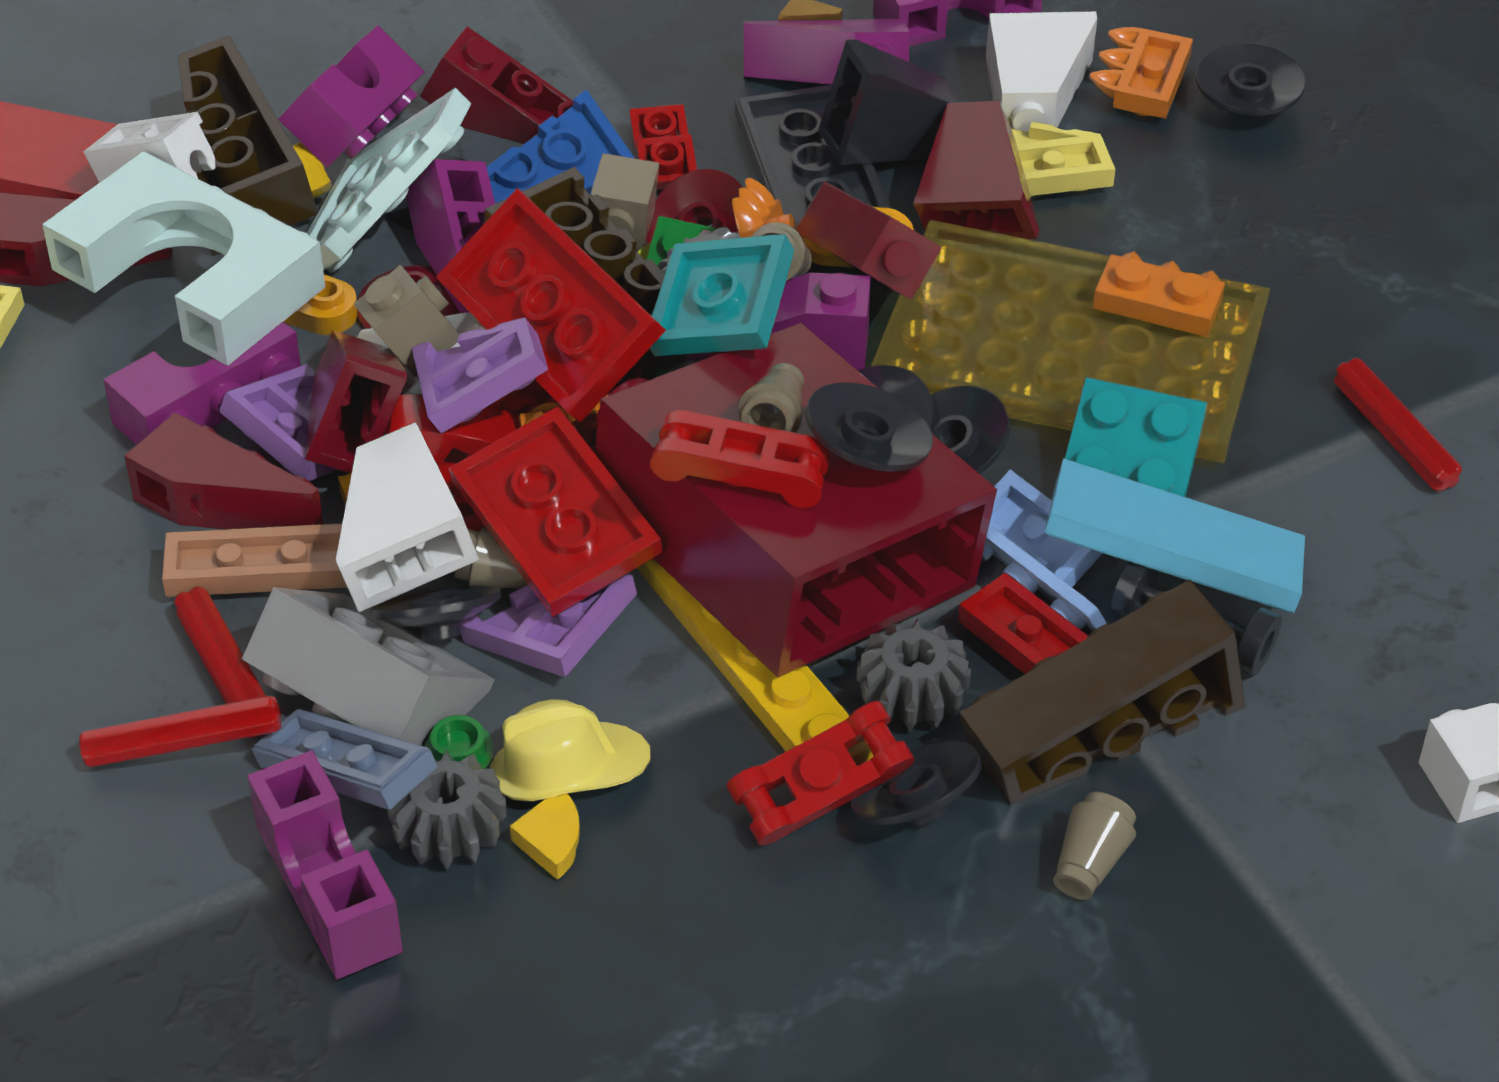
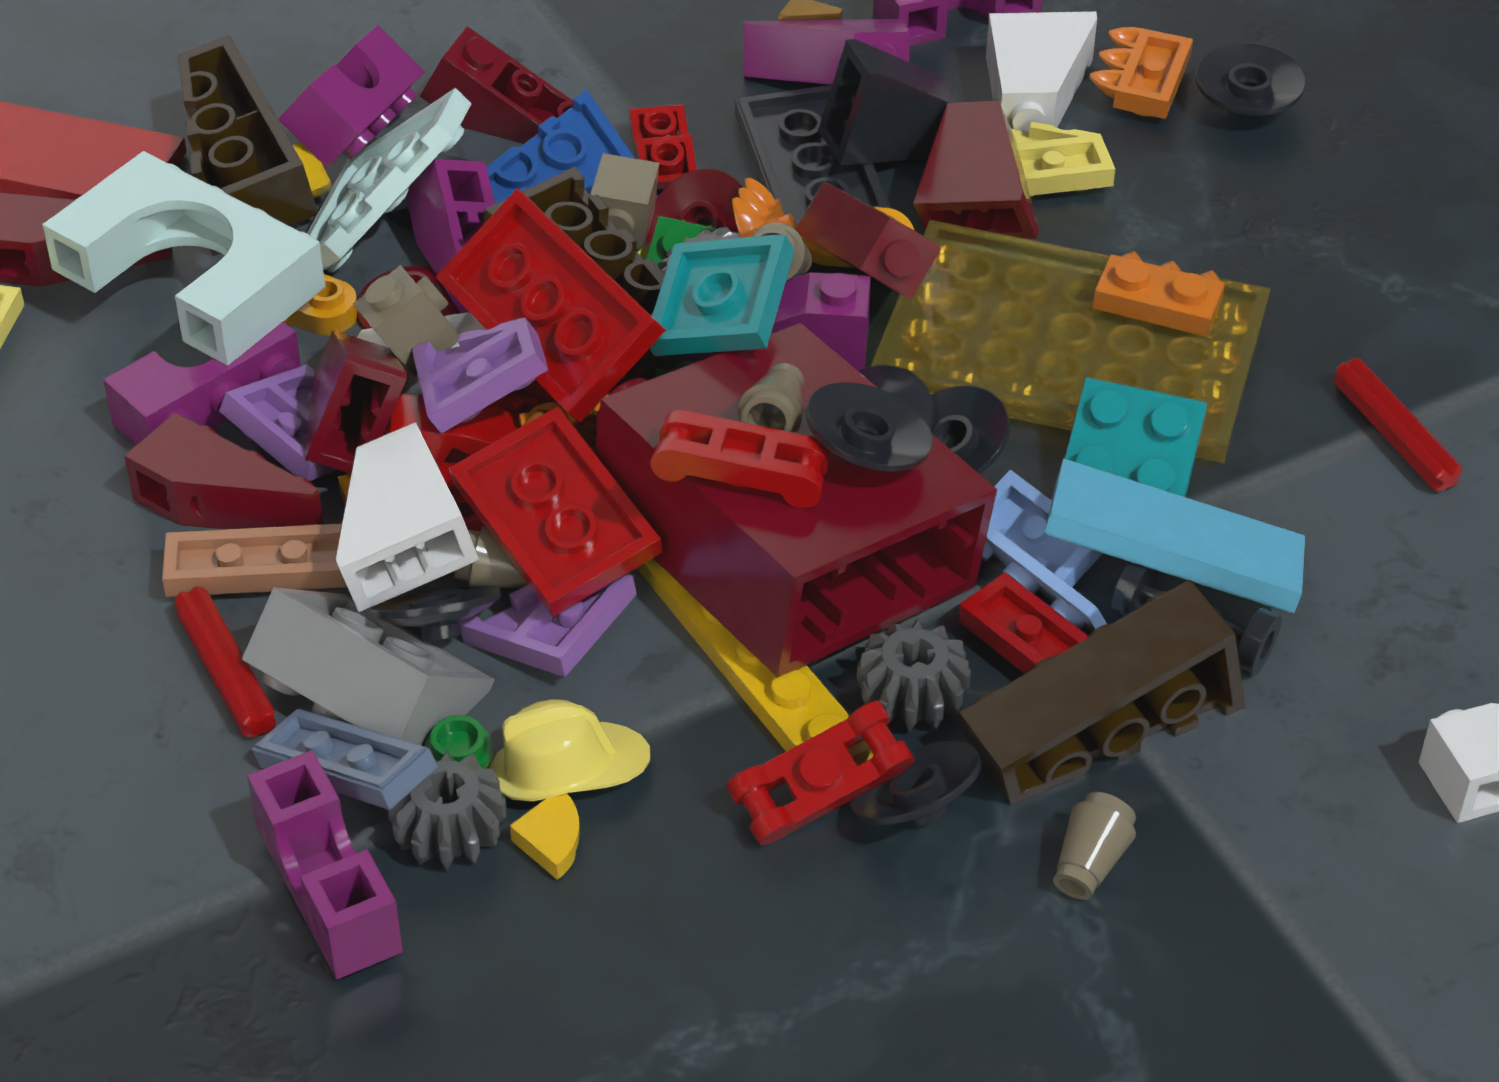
(166, 138): white hinge -> none
(180, 731): red axle -> none

